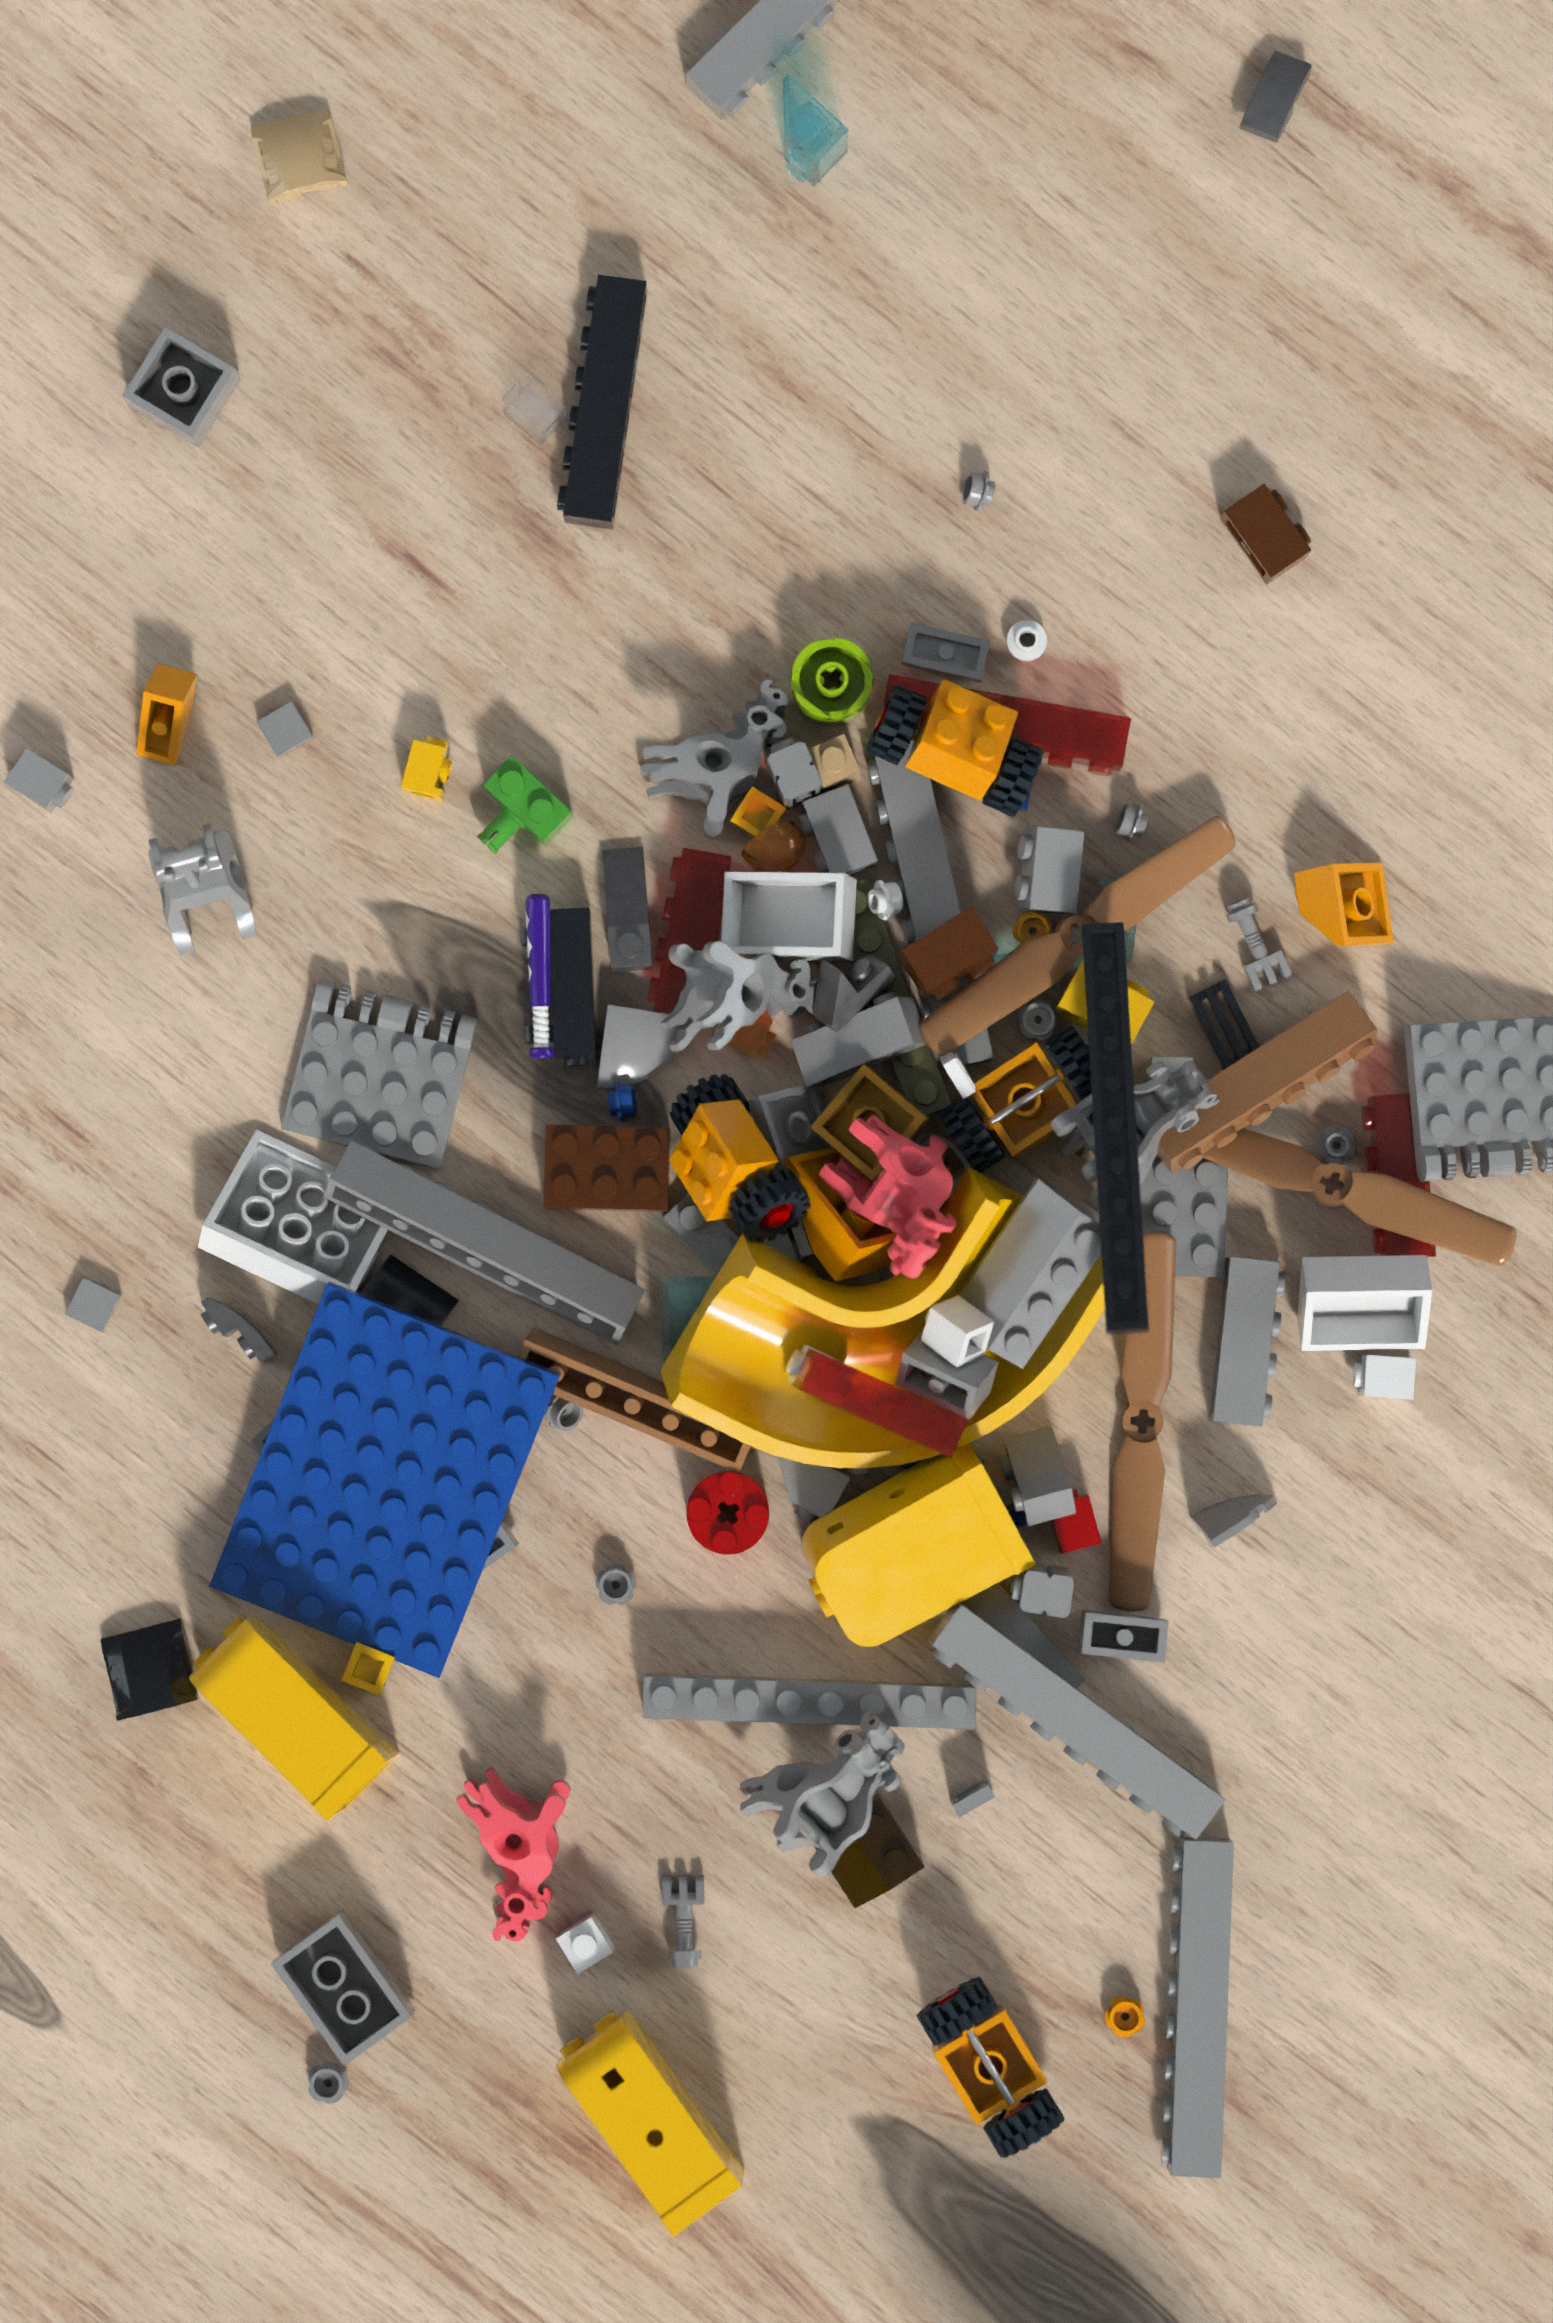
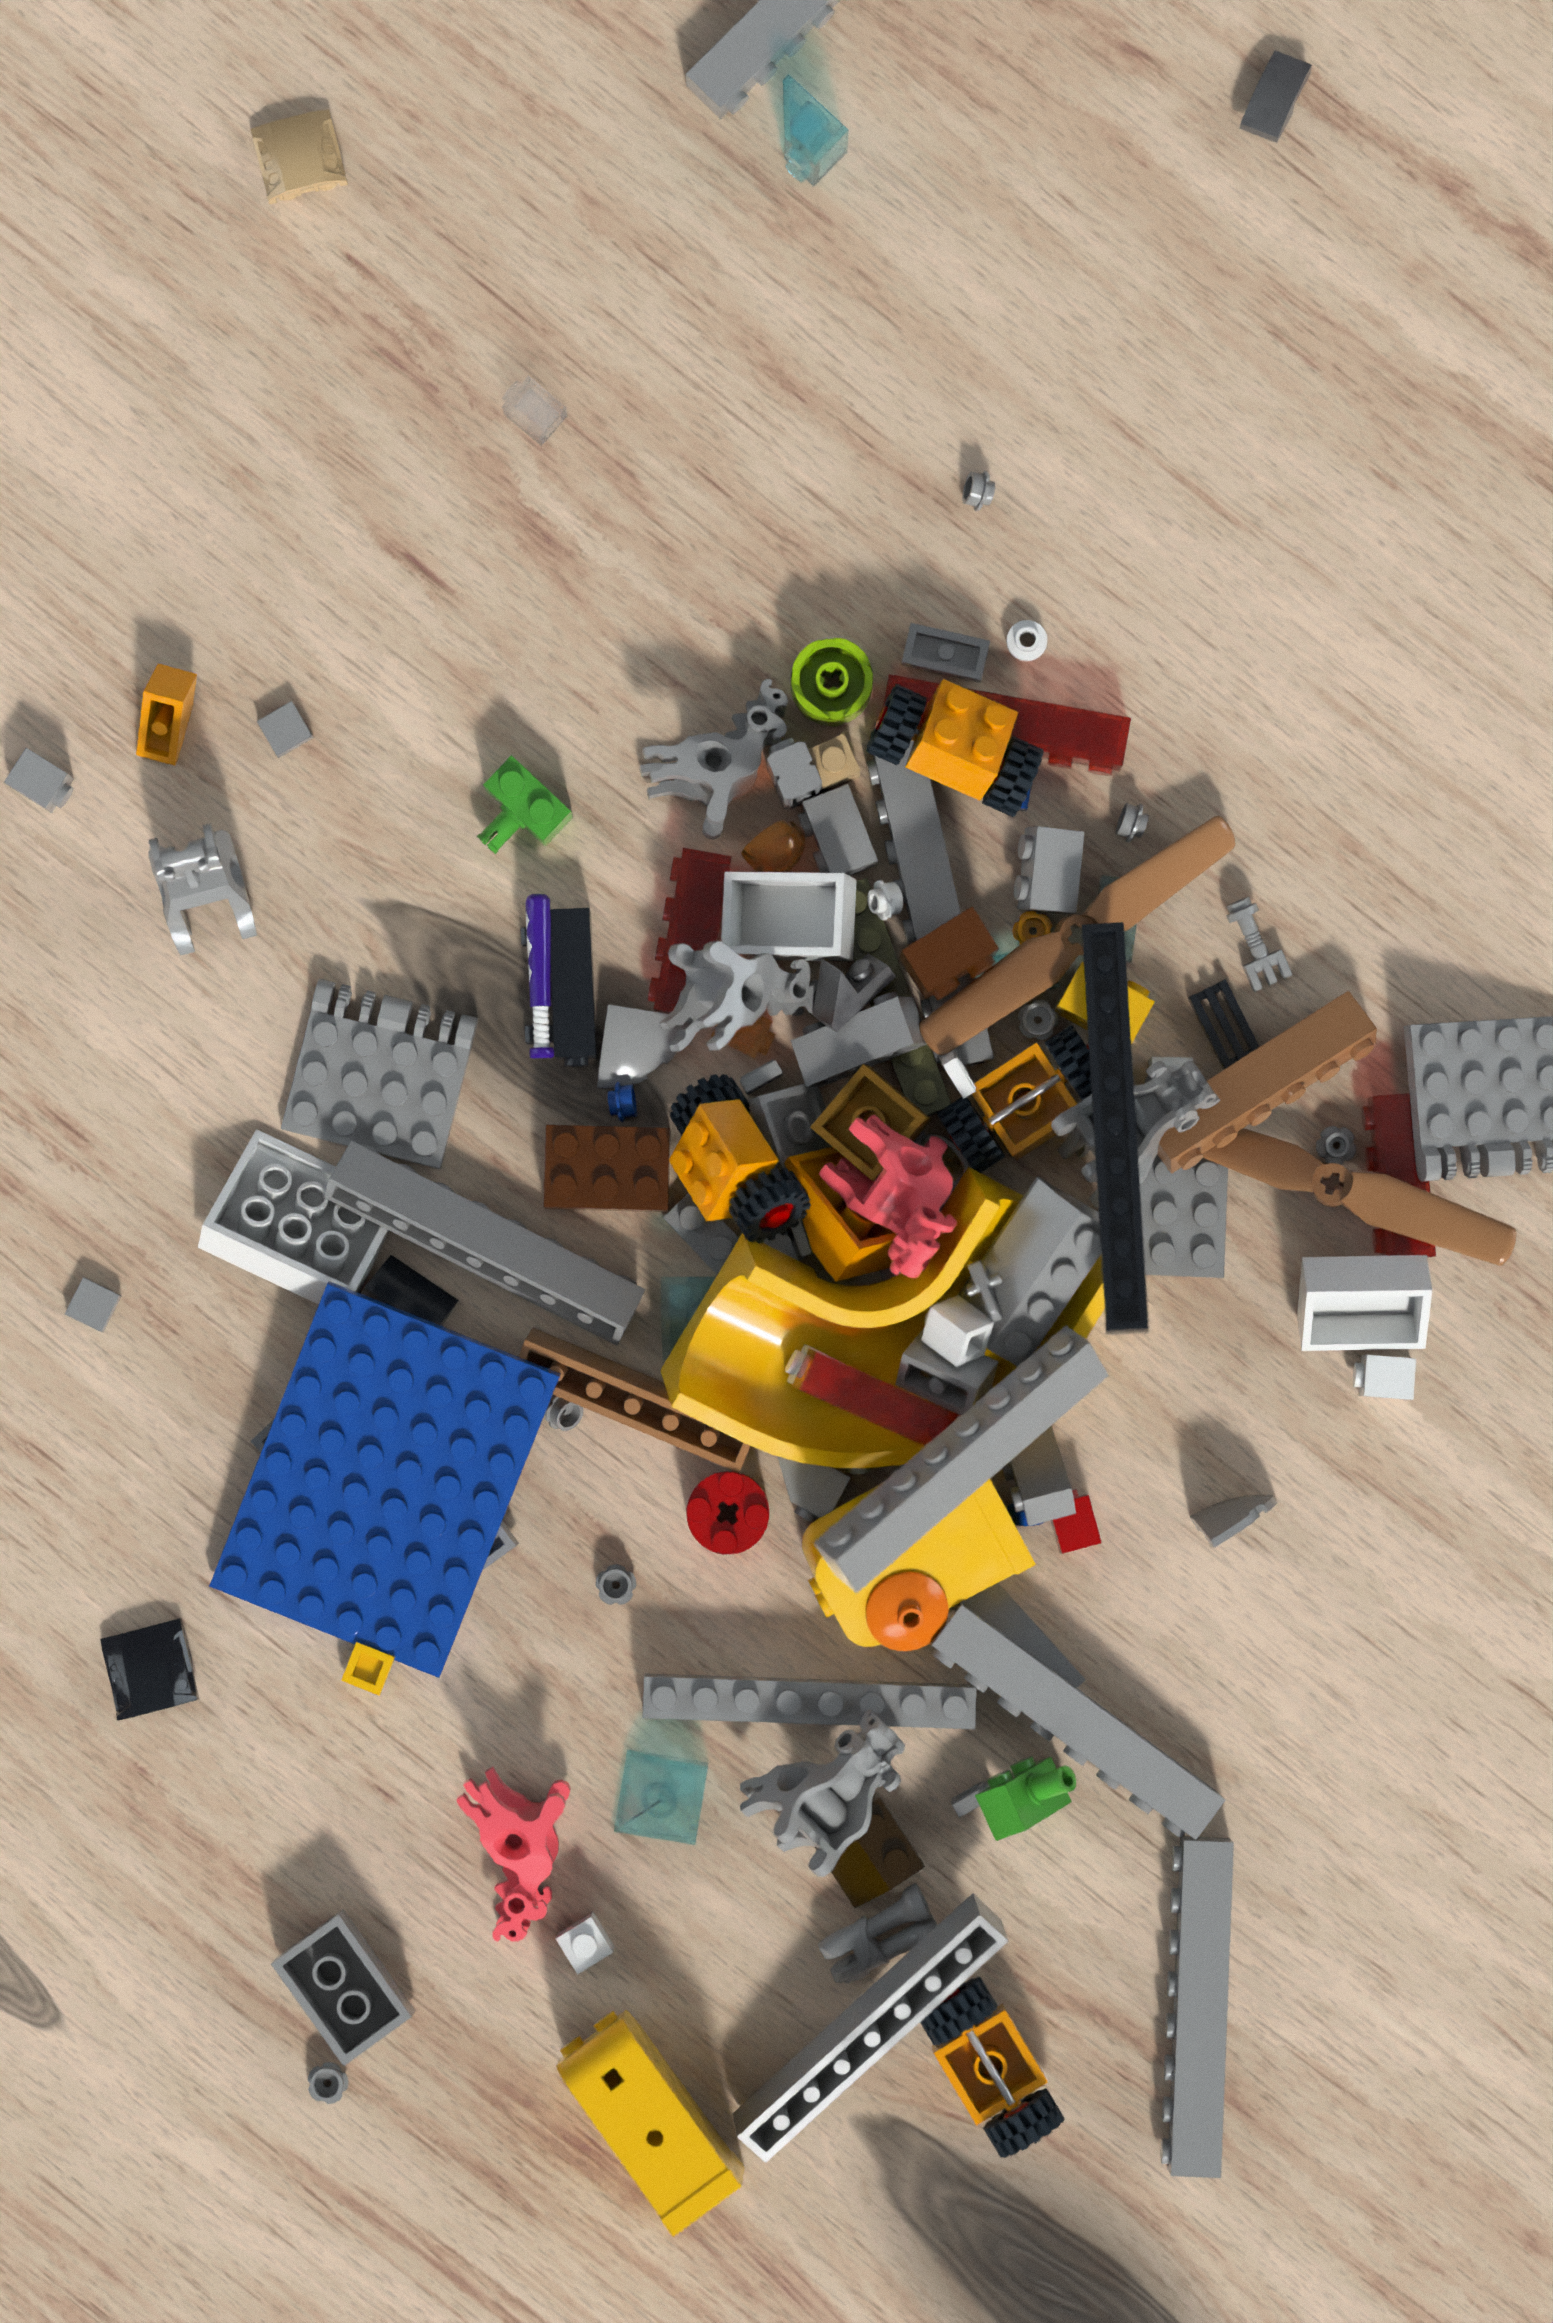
(181, 387): light grey brick -> none
(228, 1321): flat silver slope -> none
(291, 1715): yellow piece -> none
(427, 768): yellow brick -> none
(604, 401): black brick -> none
(627, 909): flat silver slope -> none
(661, 1797): none -> clear light blue slope
(683, 1900): light grey hinge -> none
(757, 812): yellow plate -> none
(761, 1076): none -> light grey tile
(867, 1949): none -> light grey piece
(869, 2027): none -> light grey brick
(899, 1596): none -> orange dish
(961, 1459): none -> light grey brick
(984, 1283): none -> light grey piece
(1025, 1796): none -> bright green brick
(1043, 1590): light grey brick -> none
(1123, 1636): light grey brick -> none
(1127, 2027): light orange plate -> none
(1139, 1464): medium nougat piece -> none
(1245, 1341): light grey brick -> none
(1267, 533): reddish brown brick -> none
(1346, 903): light orange slope -> none

